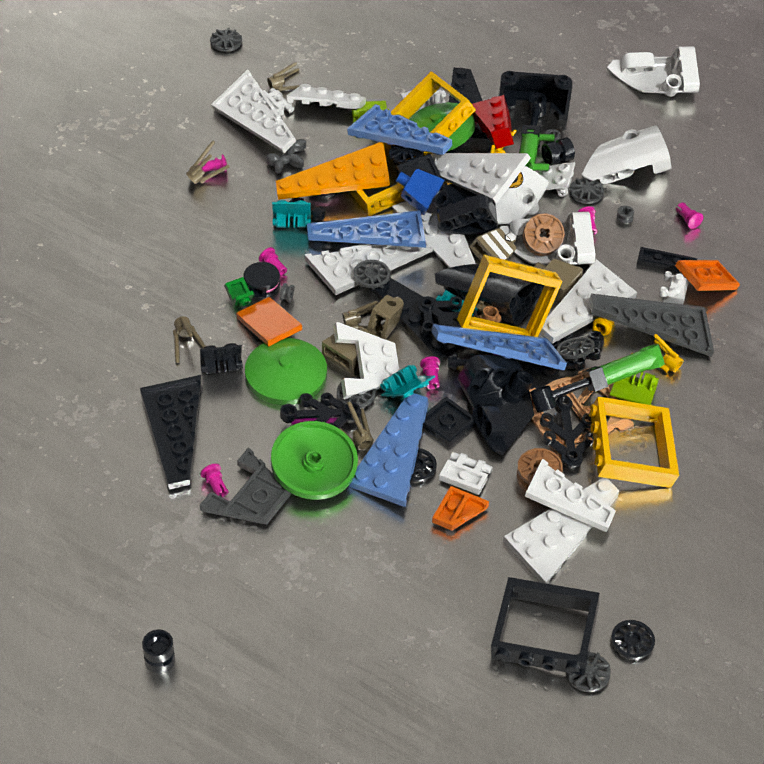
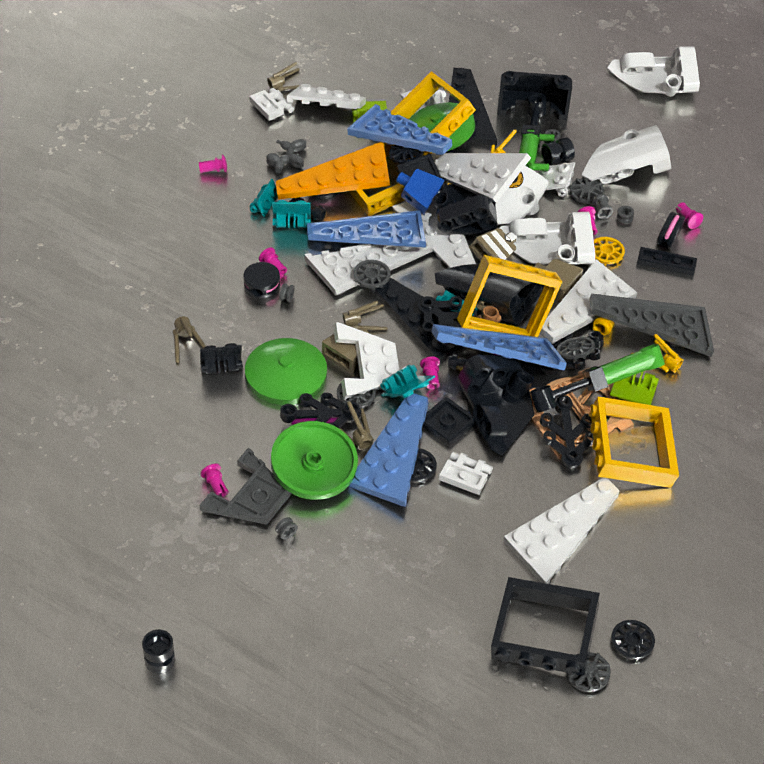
(173, 422): black wing -> none
(196, 172): dark tan plant -> none
(226, 38): dark grey wheel -> none
(239, 292): green bracket -> none
(251, 109): white wing -> none
(265, 198): none -> teal hinge
(269, 321): orange tile -> none
(286, 528): none -> dark grey bush
(388, 310): dark tan torso -> none
(458, 508): orange wing -> none
(494, 120): red wedge -> none
(529, 463): medium nougat wheel -> none
(543, 245): medium nougat wheel -> none
(560, 494): white wing -> none
(604, 205): none -> dark grey bush
(608, 251): none -> yellow wheel
(670, 230): none -> black head
(676, 291): white piece -> none
(707, 275): orange tile -> none

